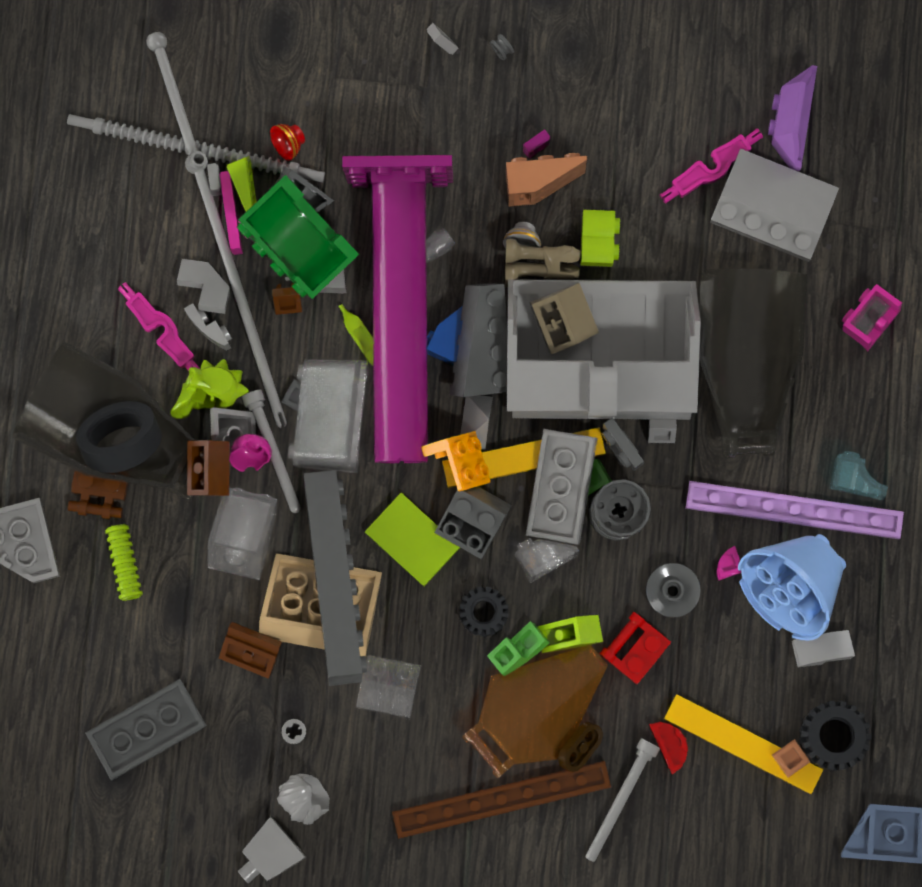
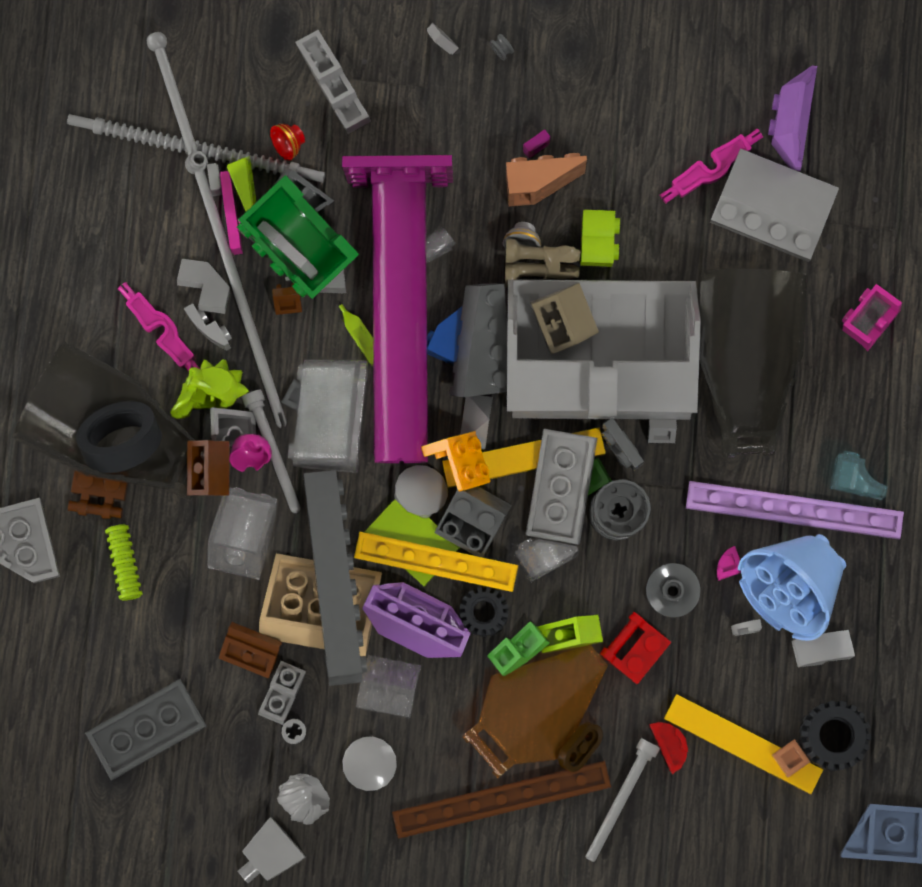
(282, 693): none -> light grey slope
(288, 250): none -> light grey tile
(333, 81): none -> light grey slope
(369, 763): none -> light grey dish
(416, 620): none -> medium lavender wedge
(421, 490): none -> light grey dish
(436, 561): none -> yellow tile
(746, 627): none -> light grey tile

